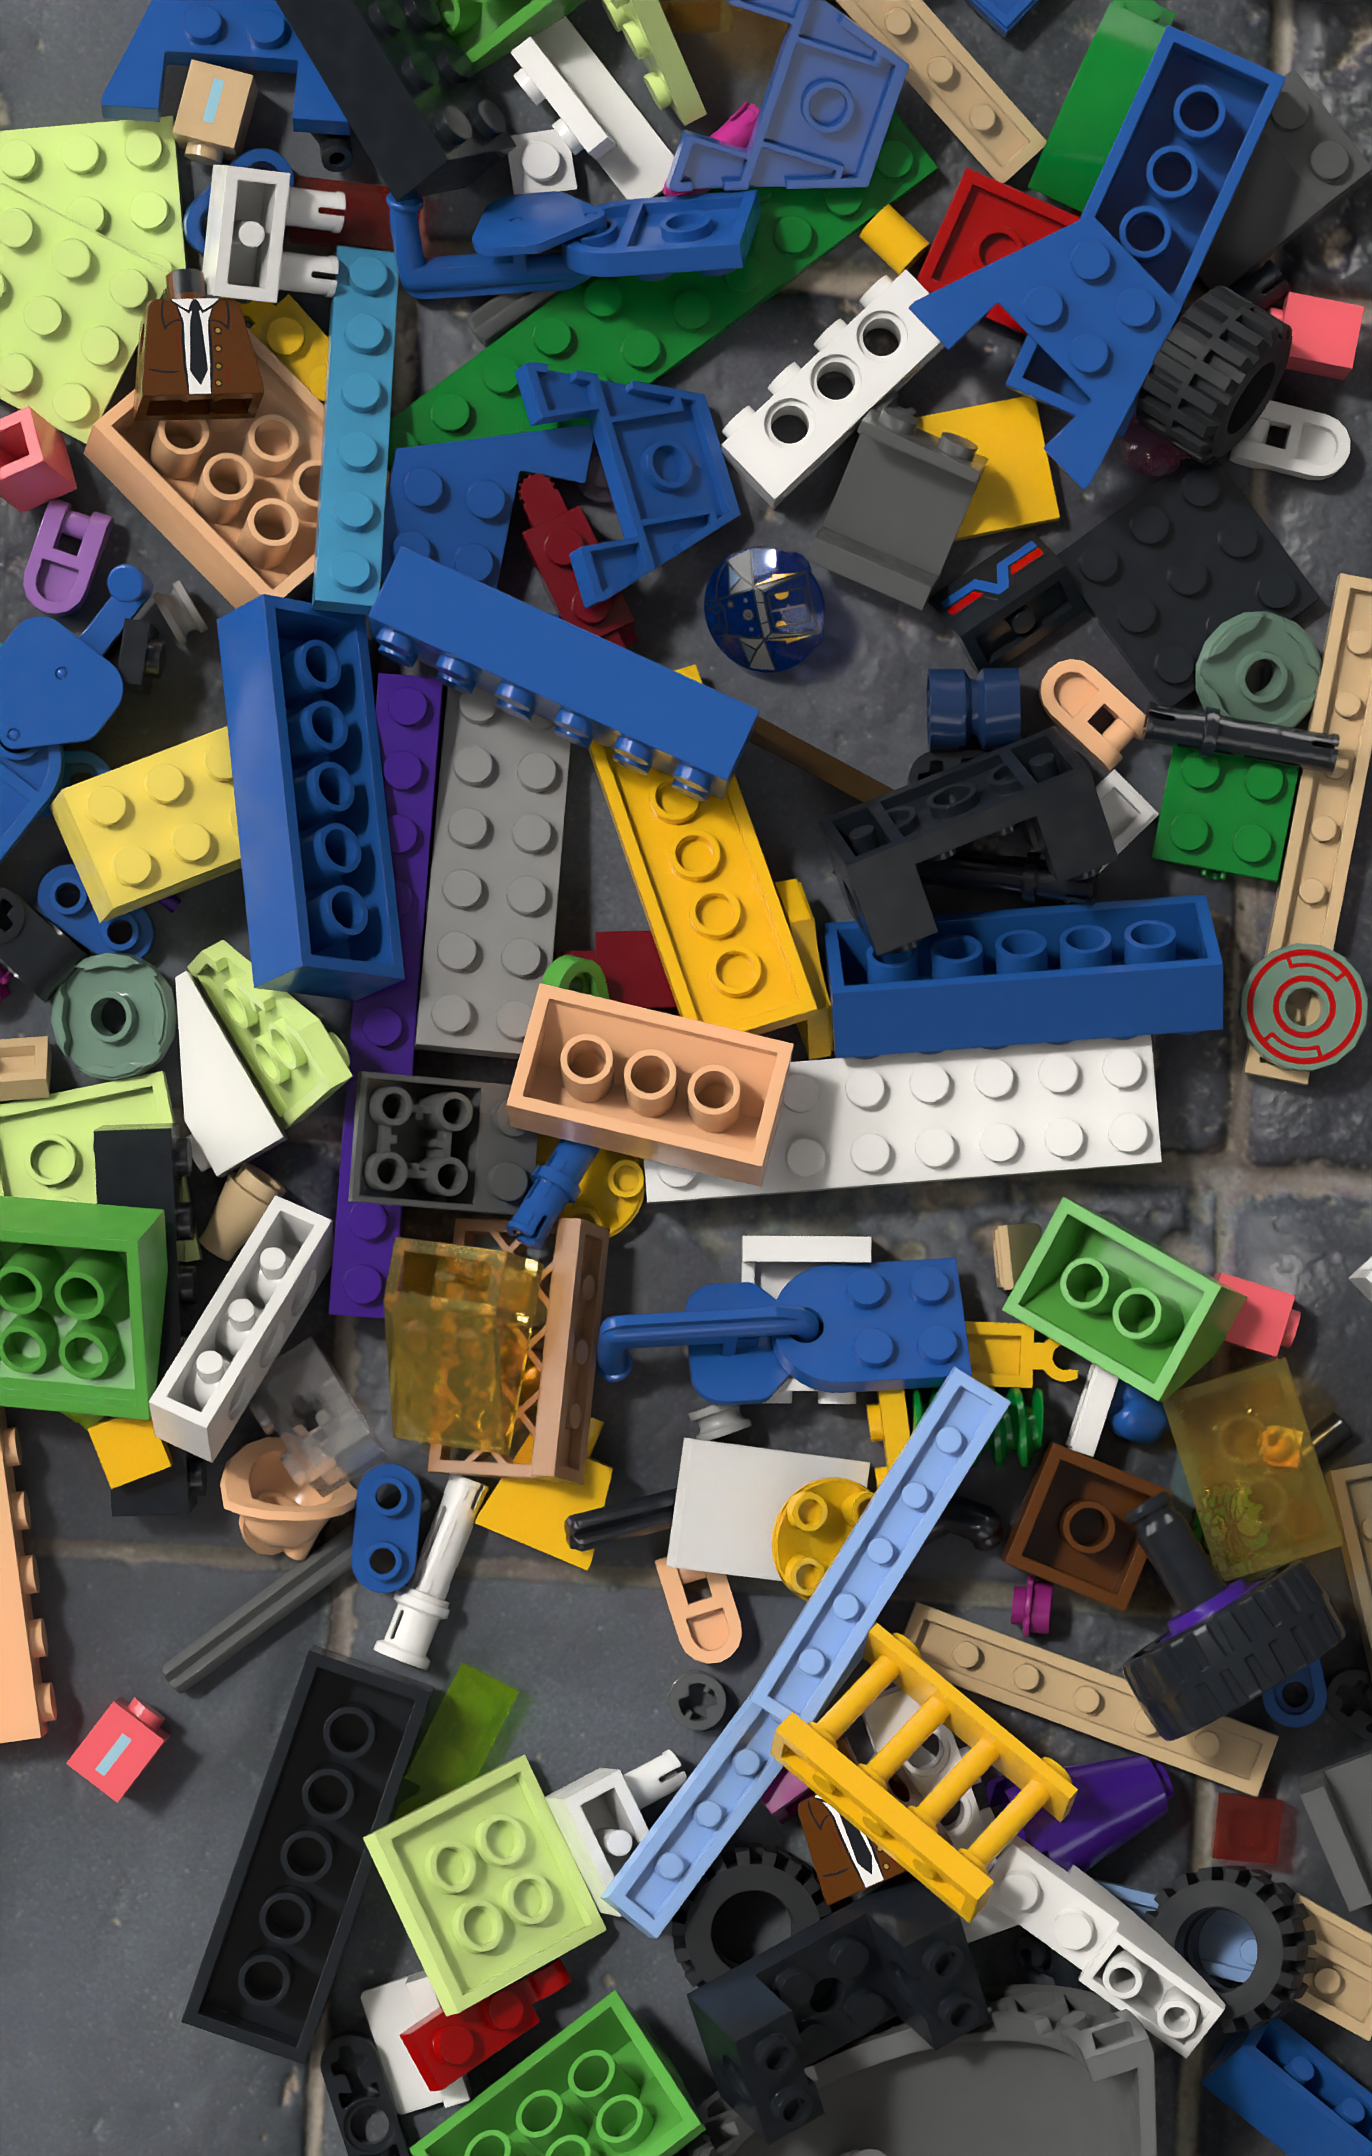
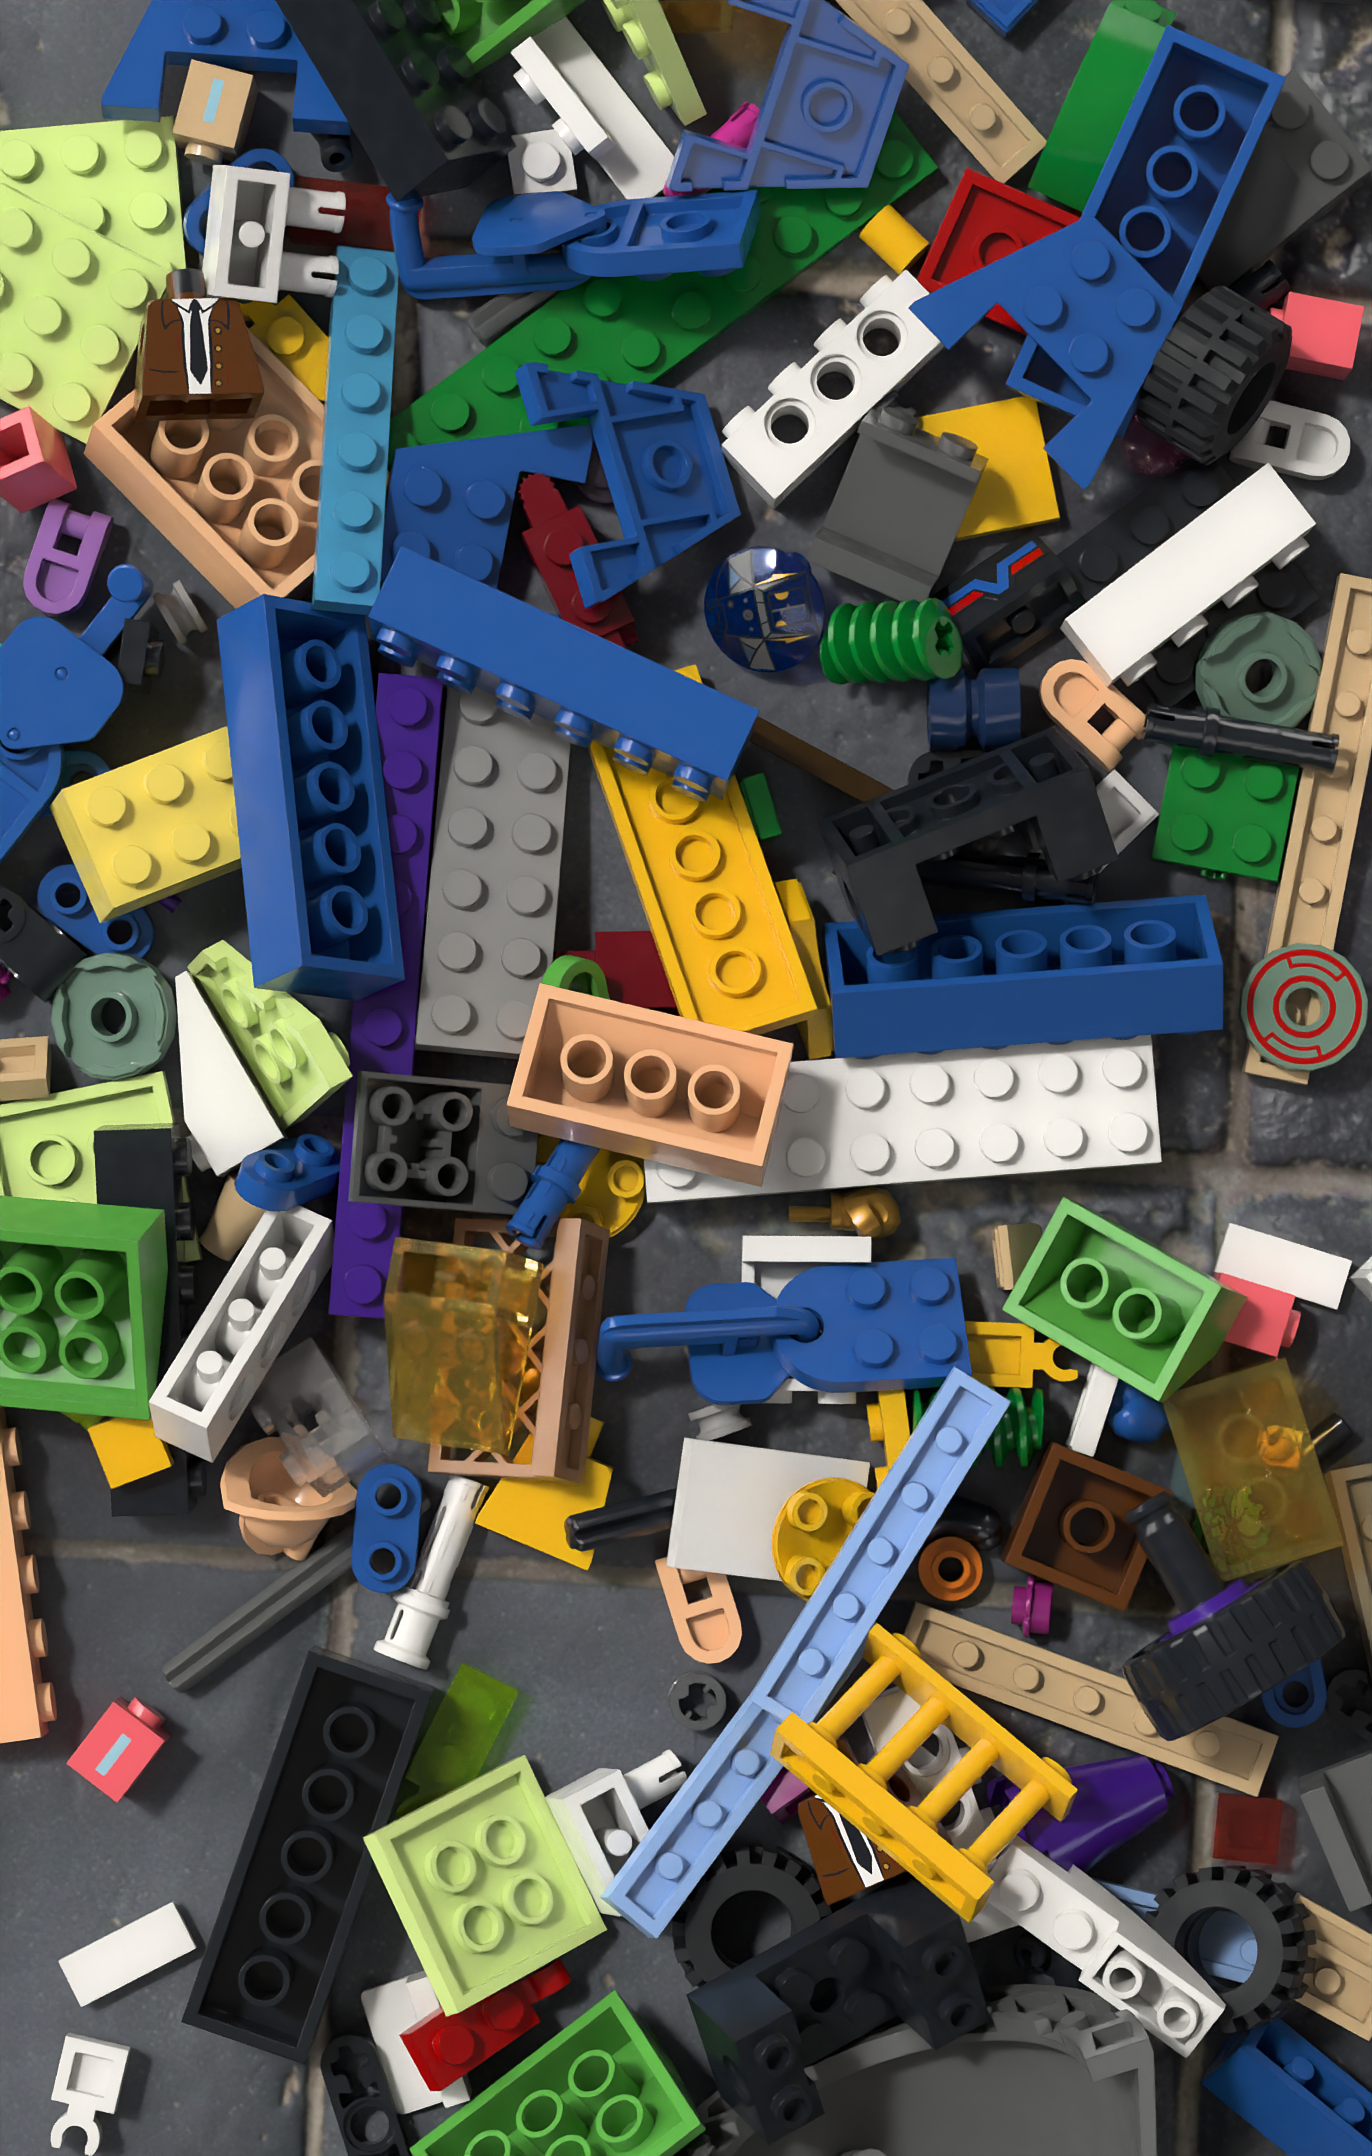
(89, 2081): none -> white plate
(127, 1953): none -> white piece
(288, 1173): none -> blue plate
(760, 808): none -> green tile
(865, 1210): none -> pearl gold piece
(891, 642): none -> green piece
(929, 1565): none -> orange plate
(1188, 576): none -> white brick
(1283, 1265): none -> white piece

